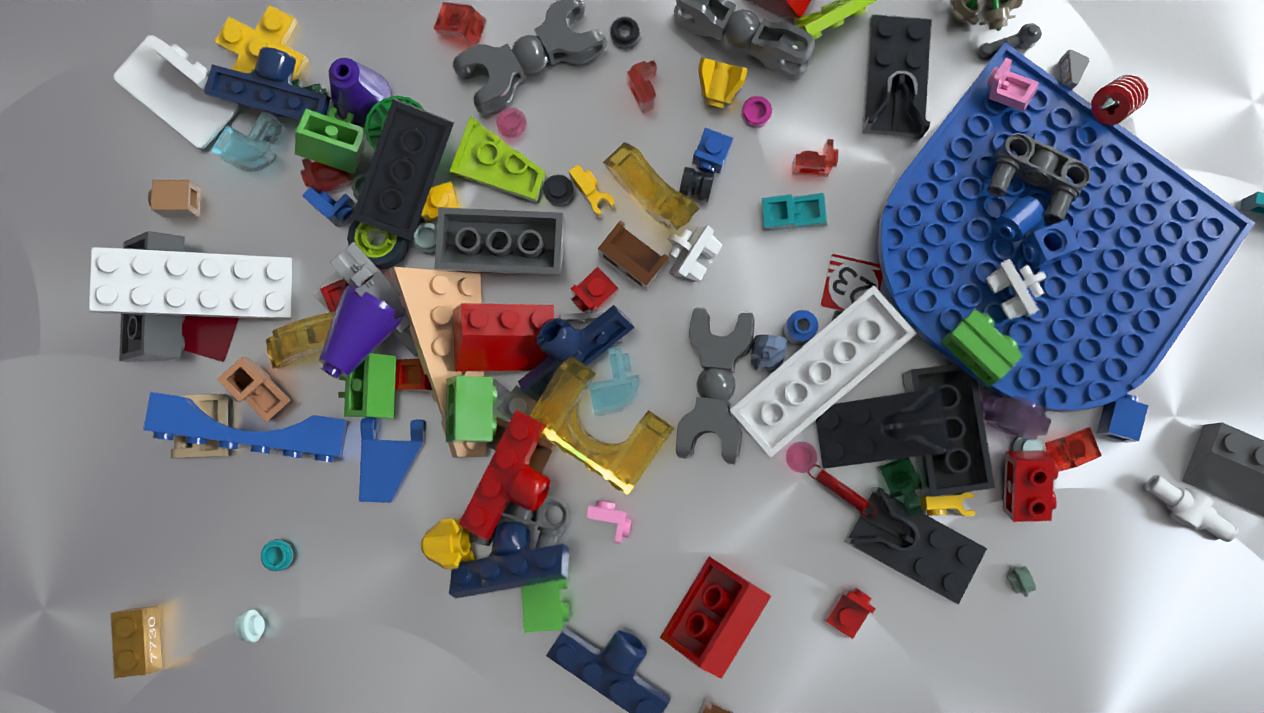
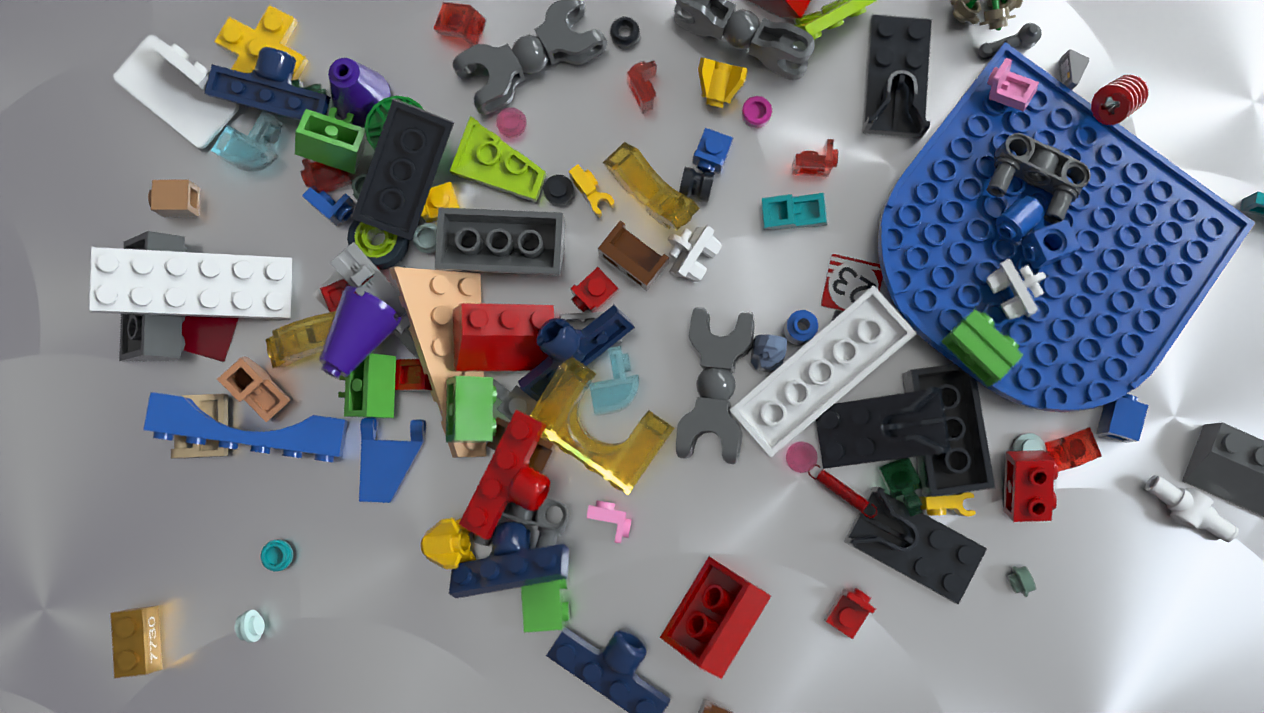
(1015, 416): clear purple gear -> none

